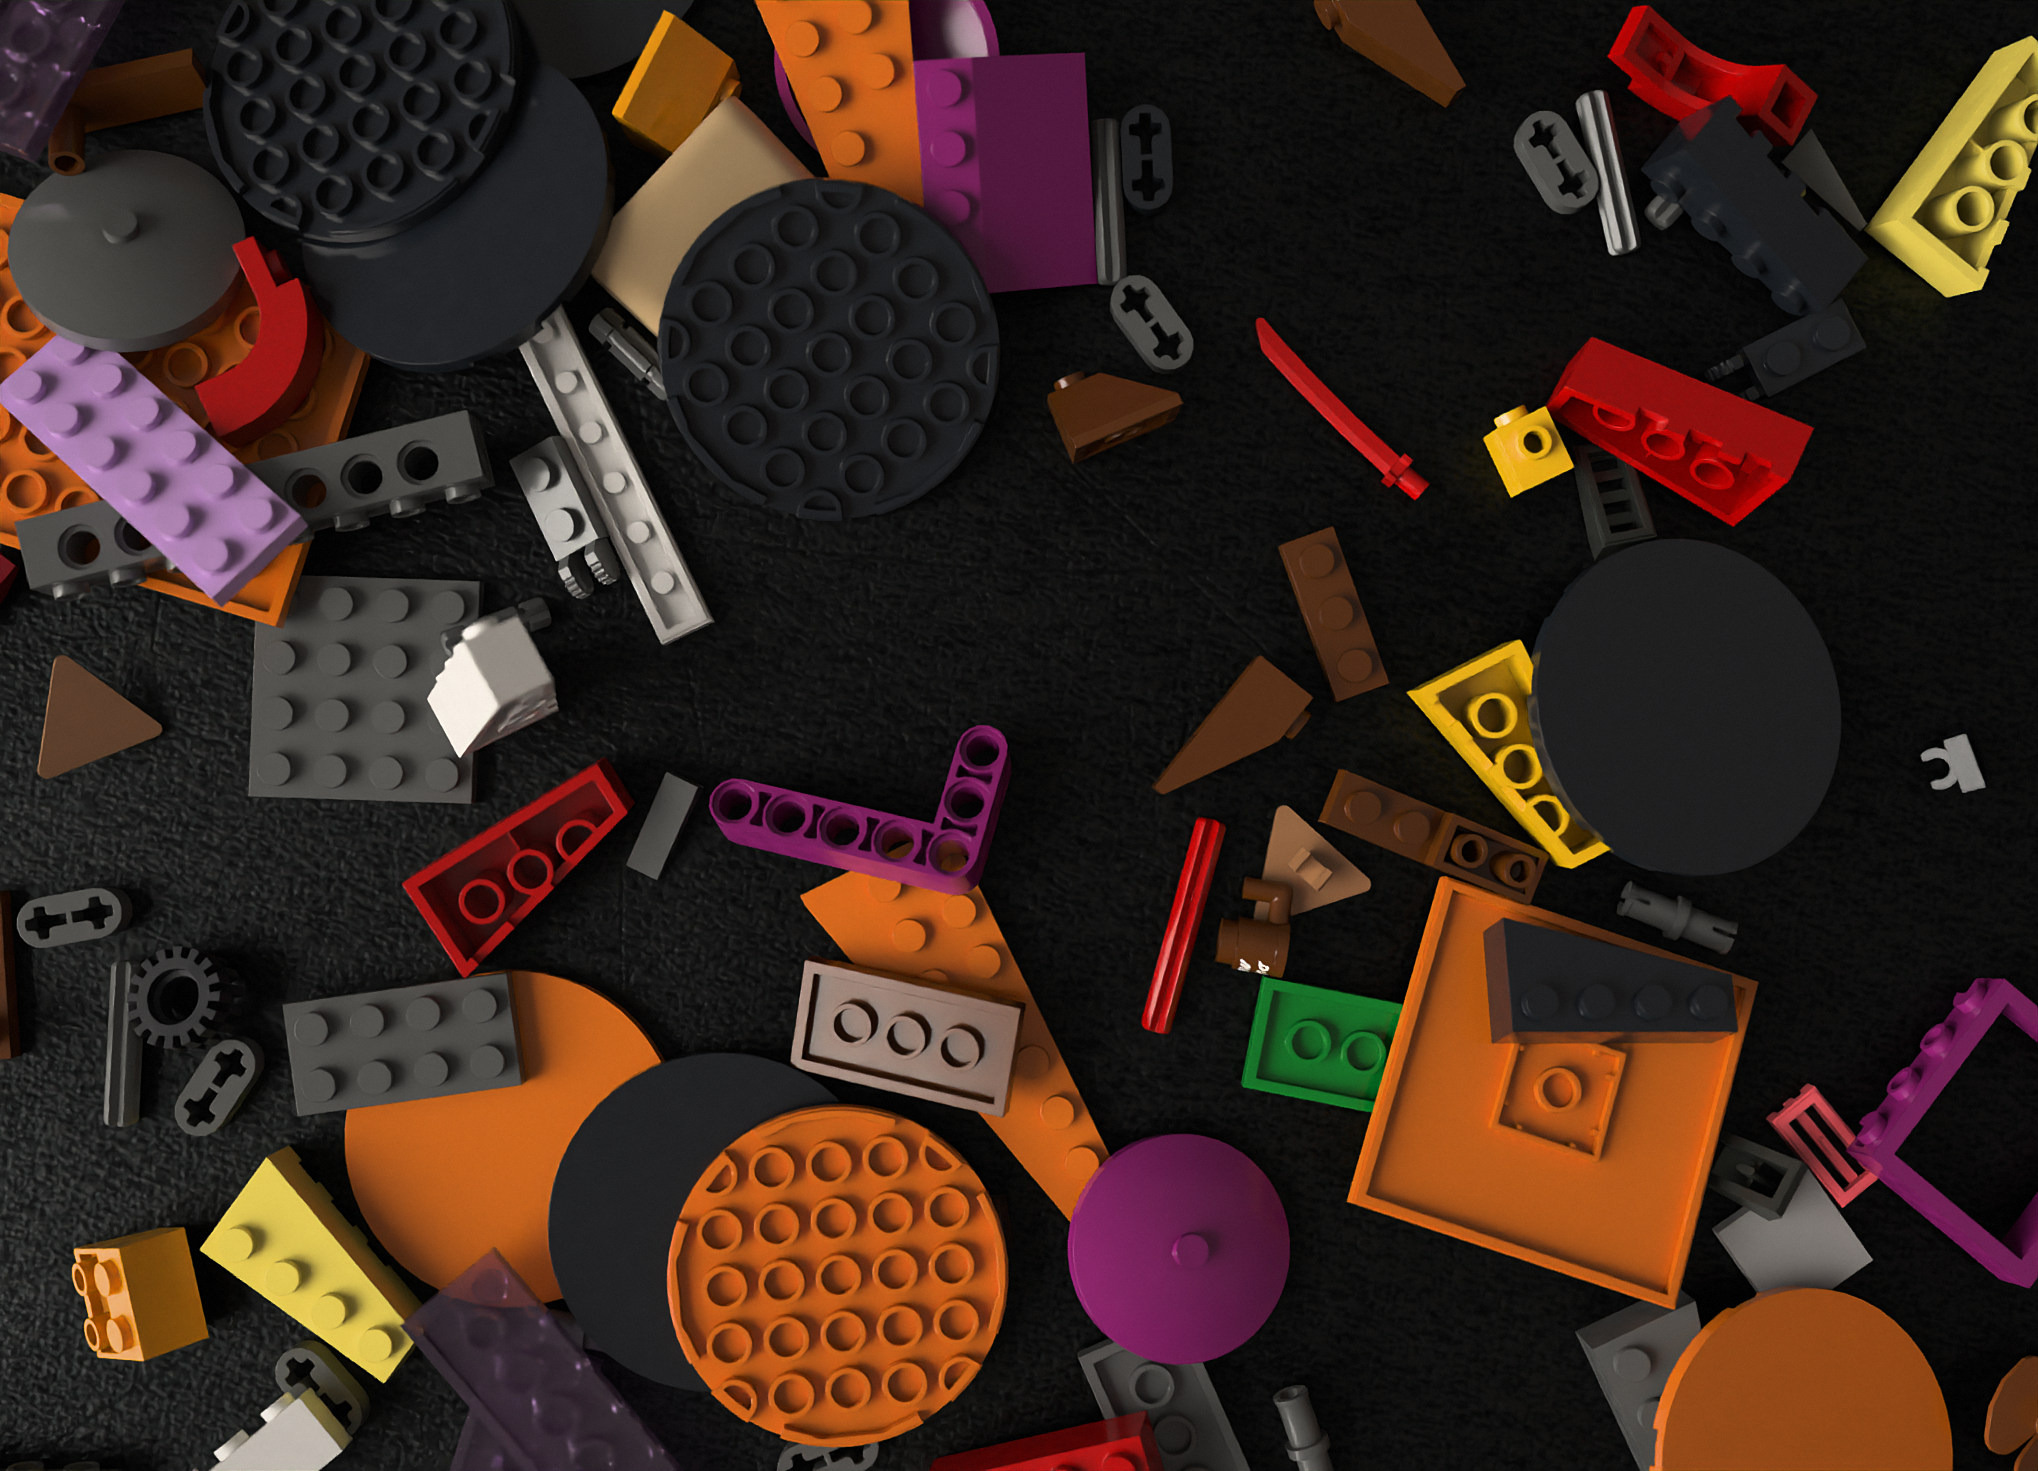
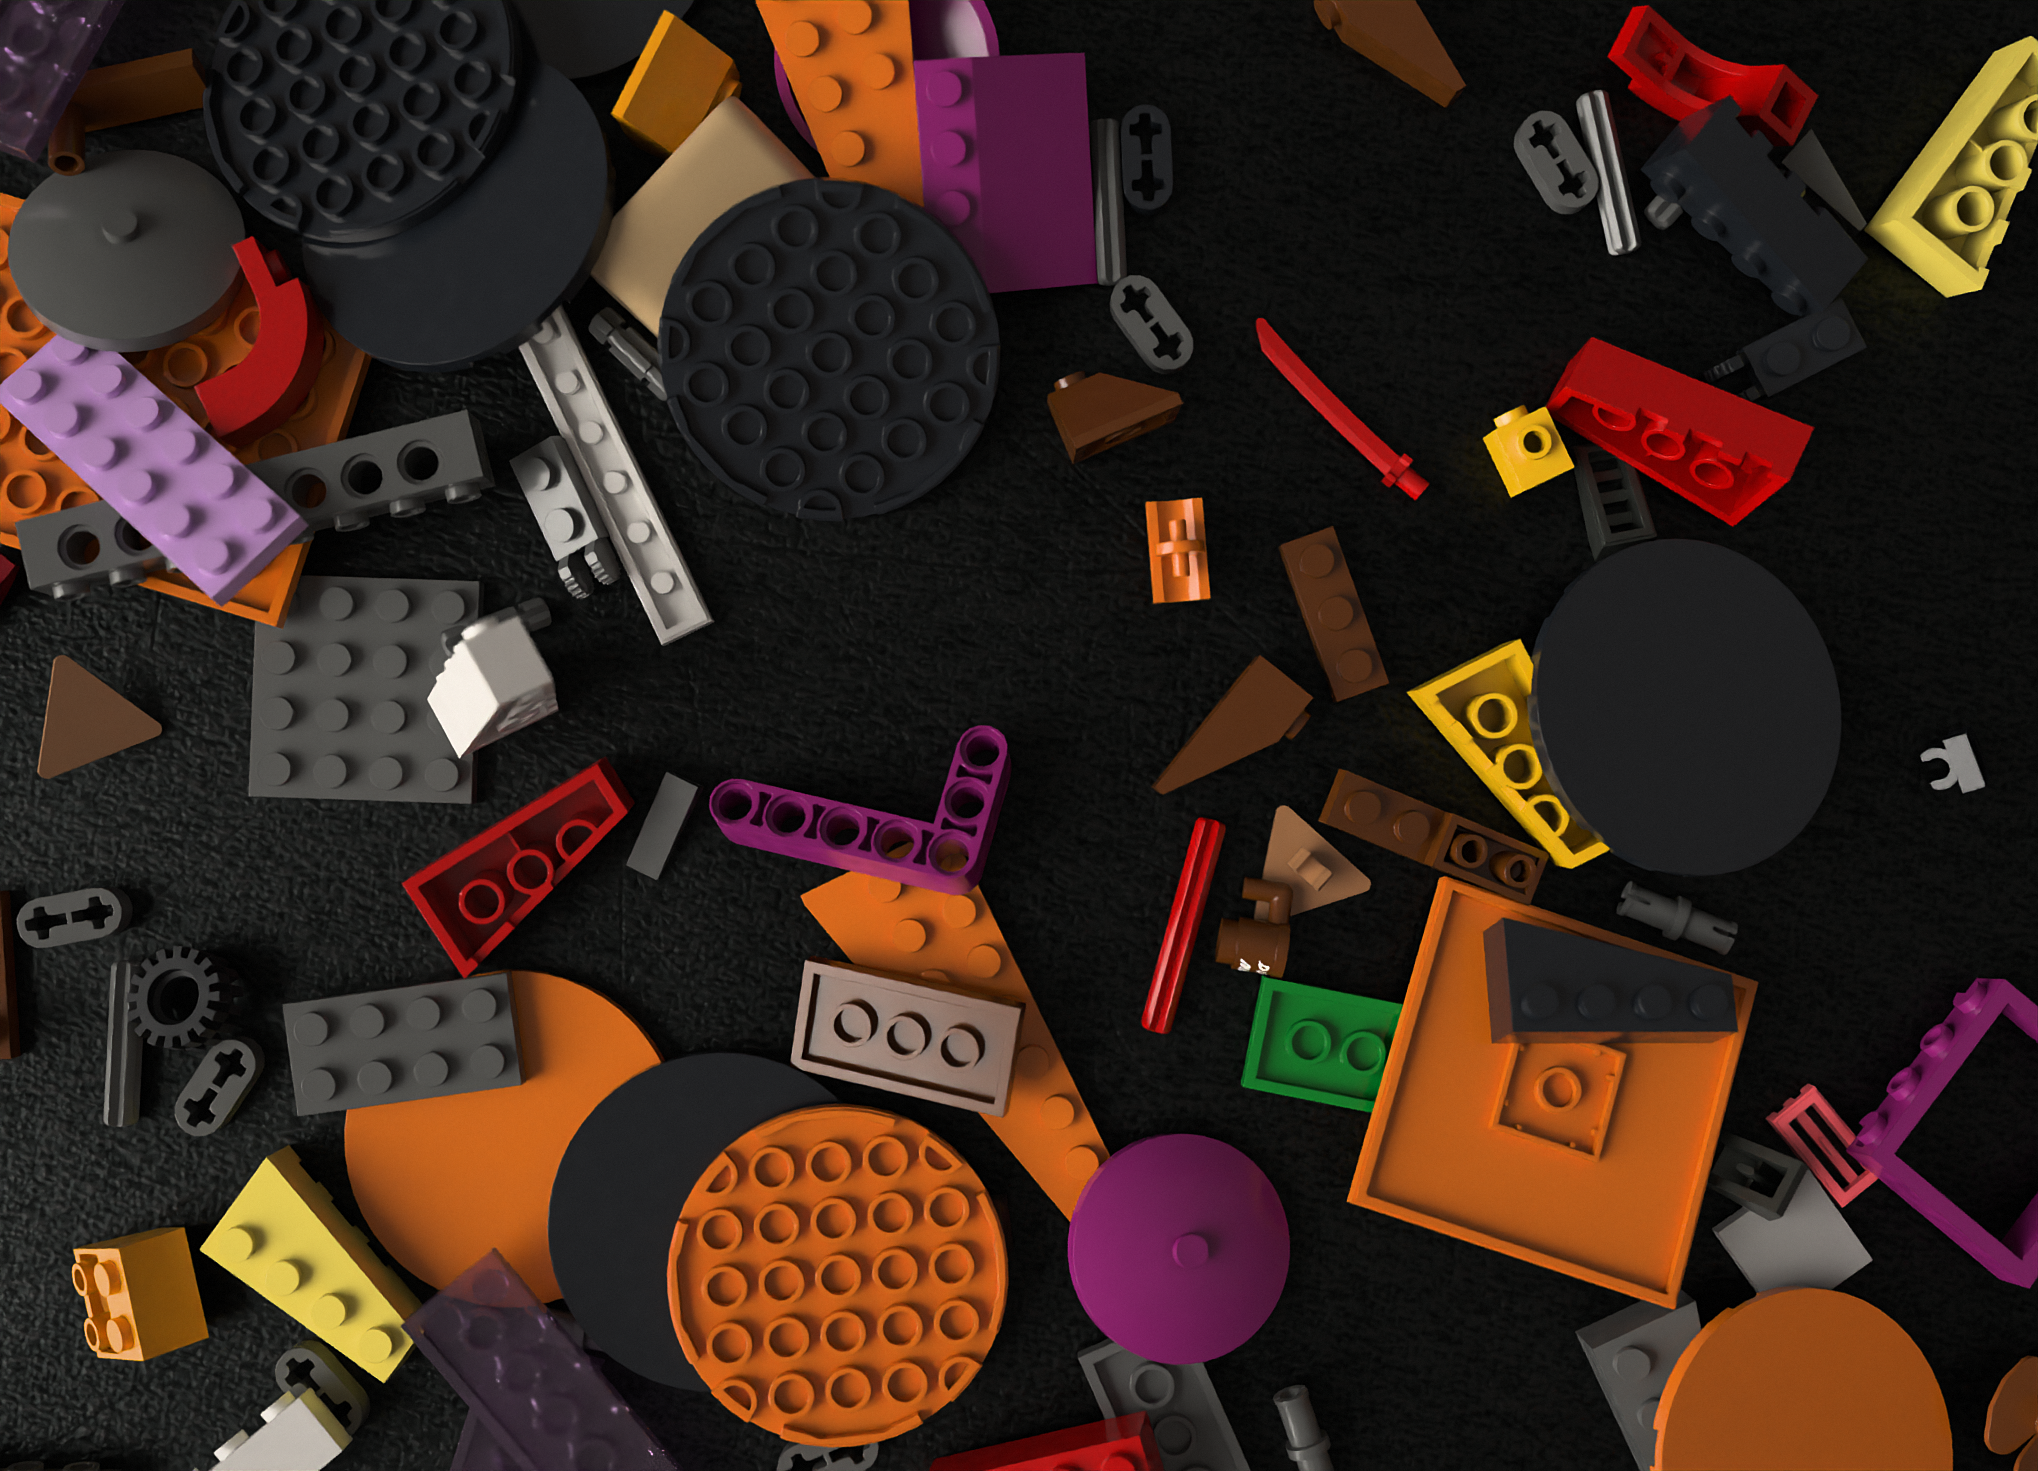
(1177, 550): none -> orange hips

